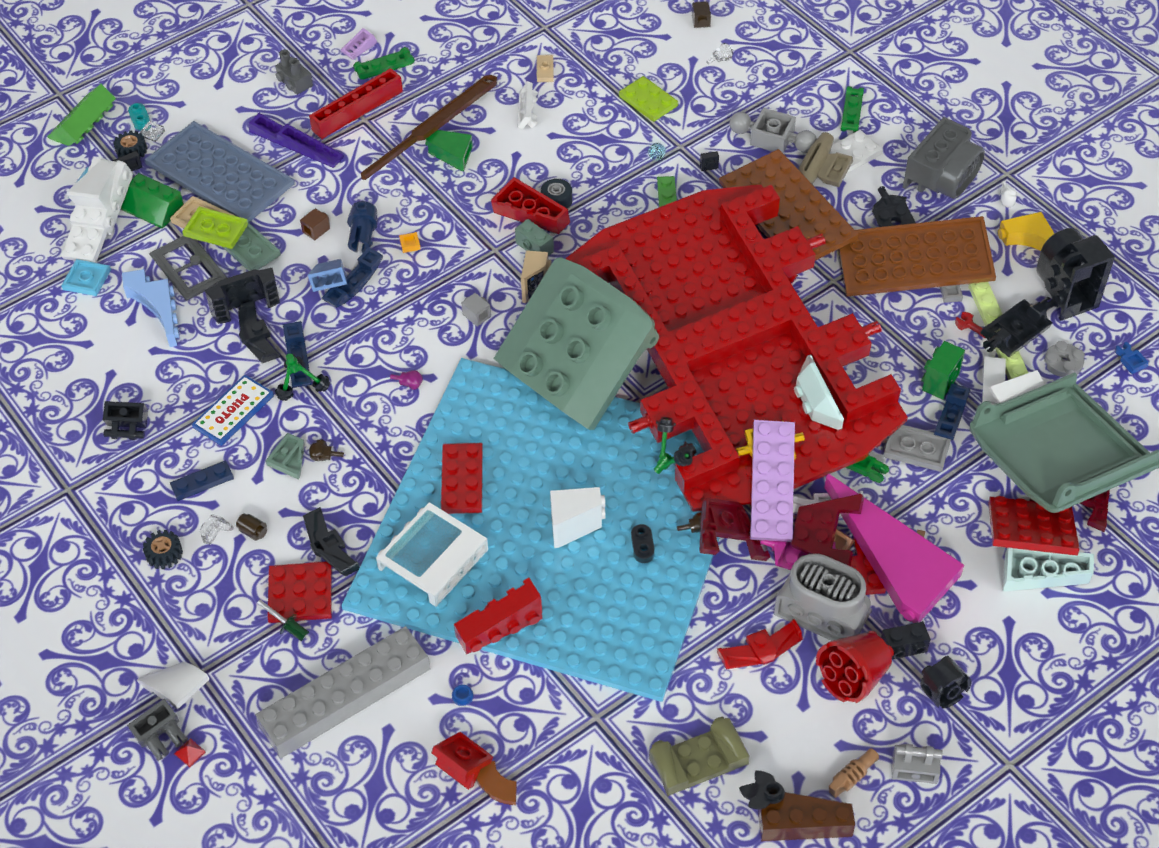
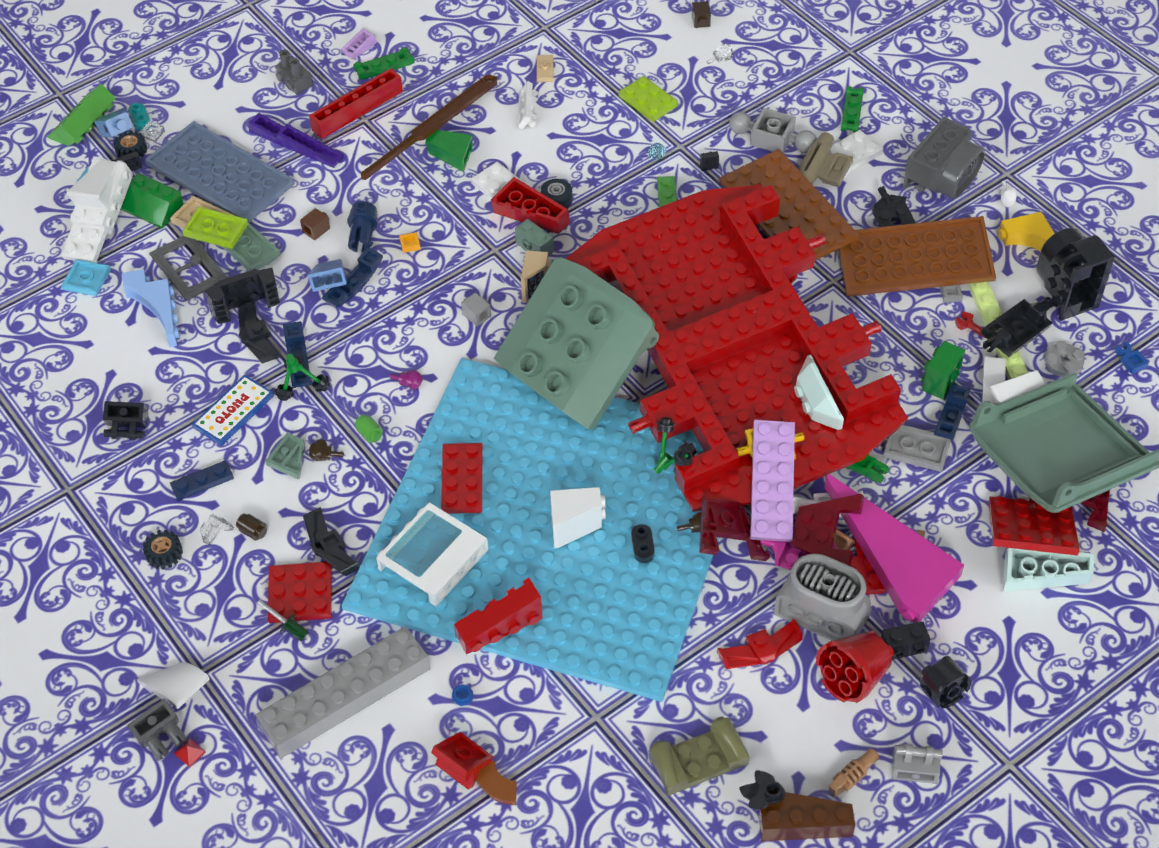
(115, 123): none -> medium blue torso
(368, 428): none -> bright green brick
(492, 179): none -> white plate

